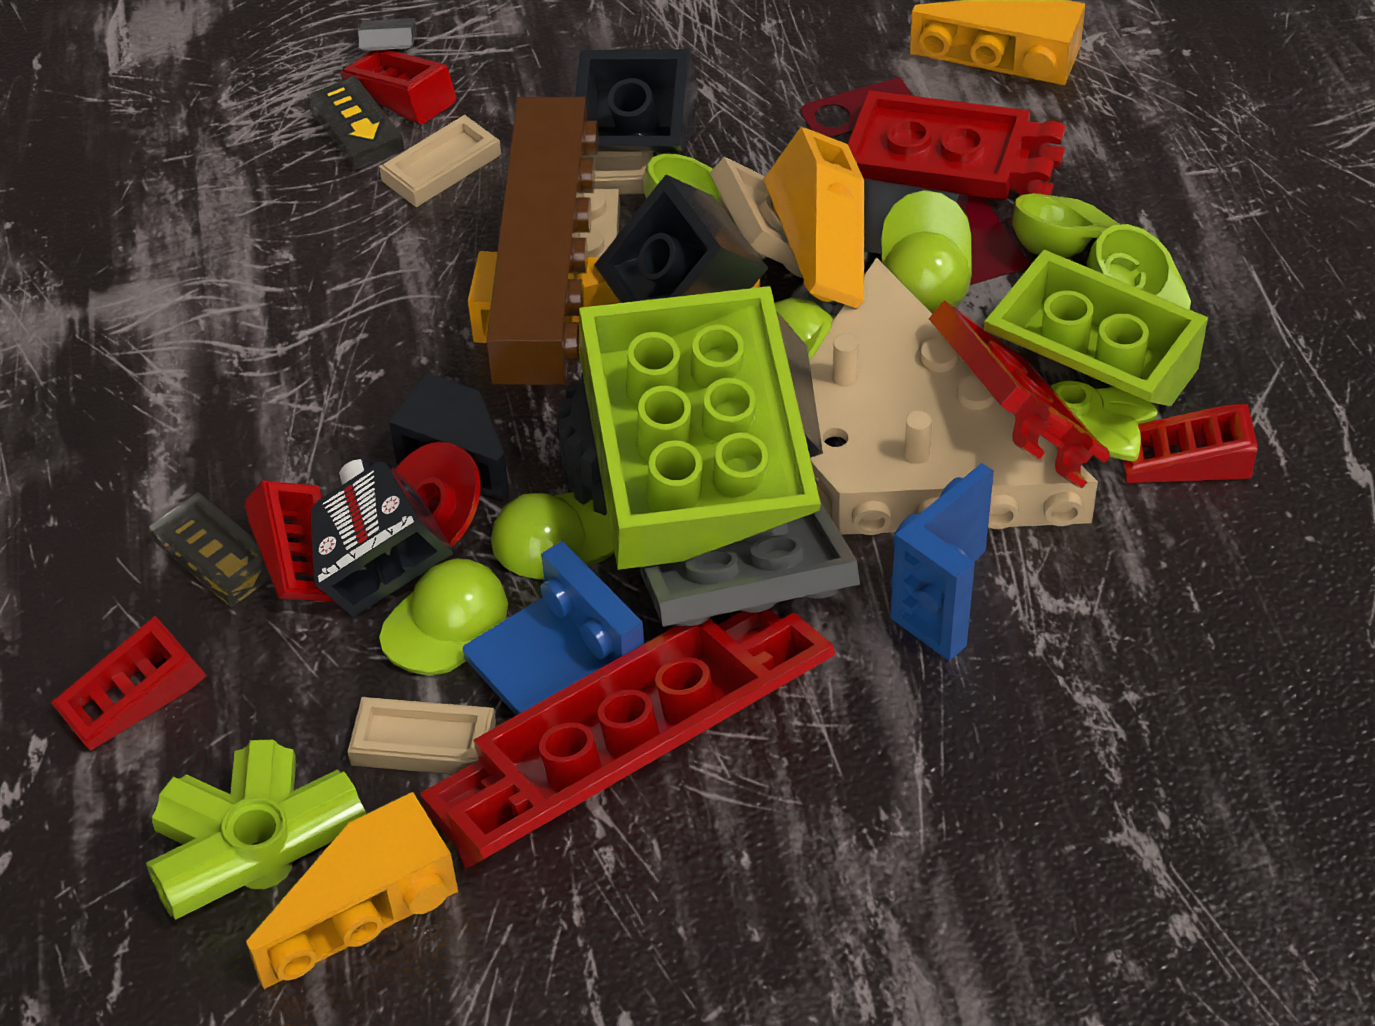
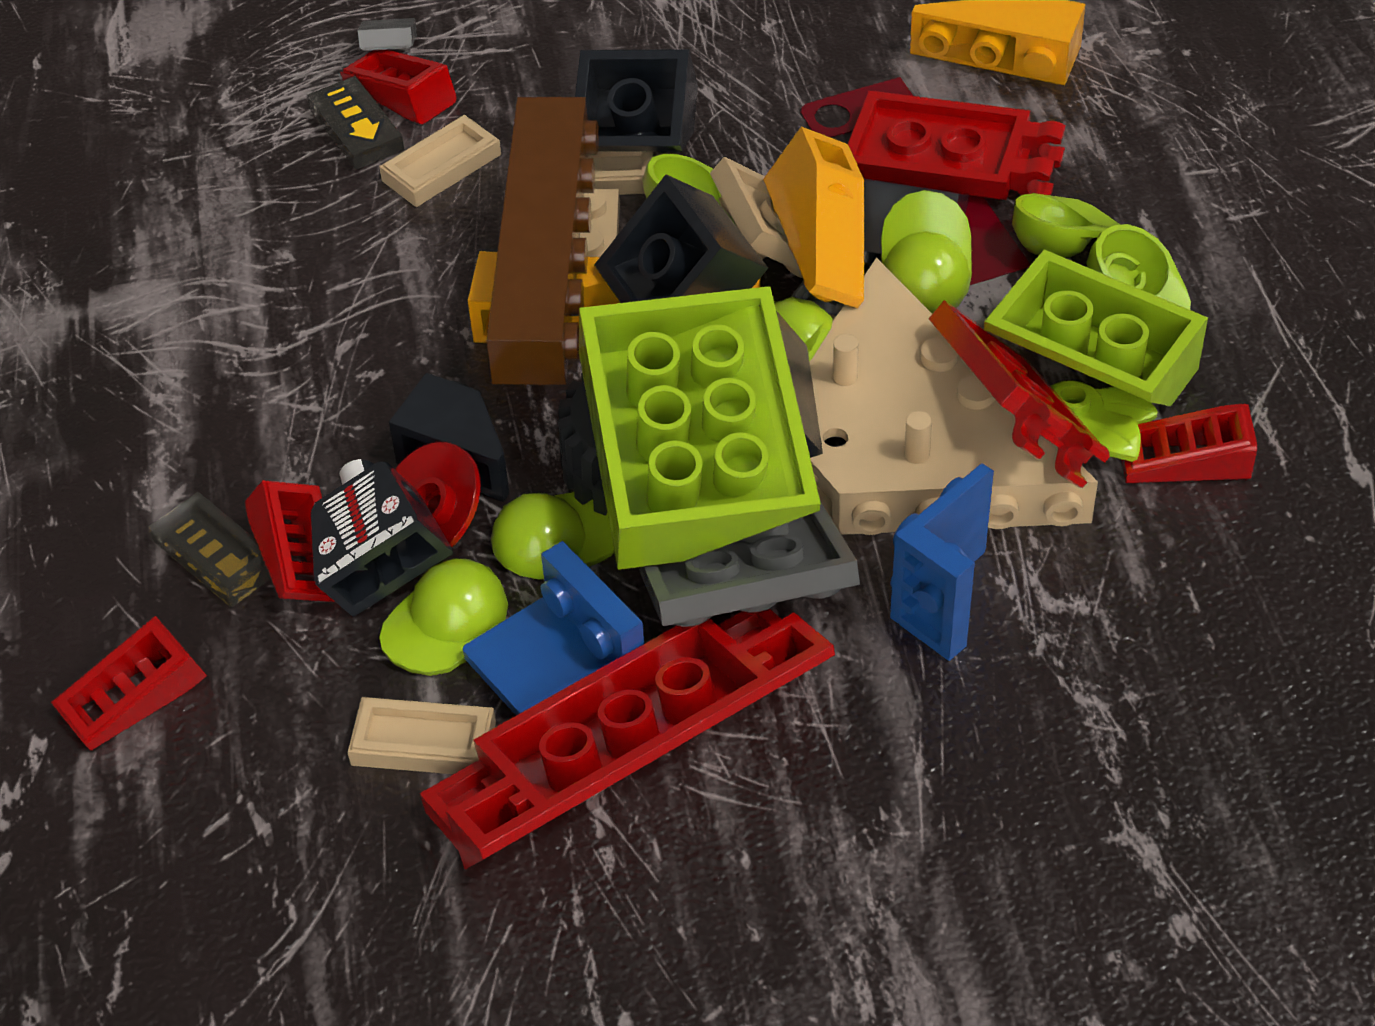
(222, 827): lime piece -> none
(361, 884): light orange slope -> none

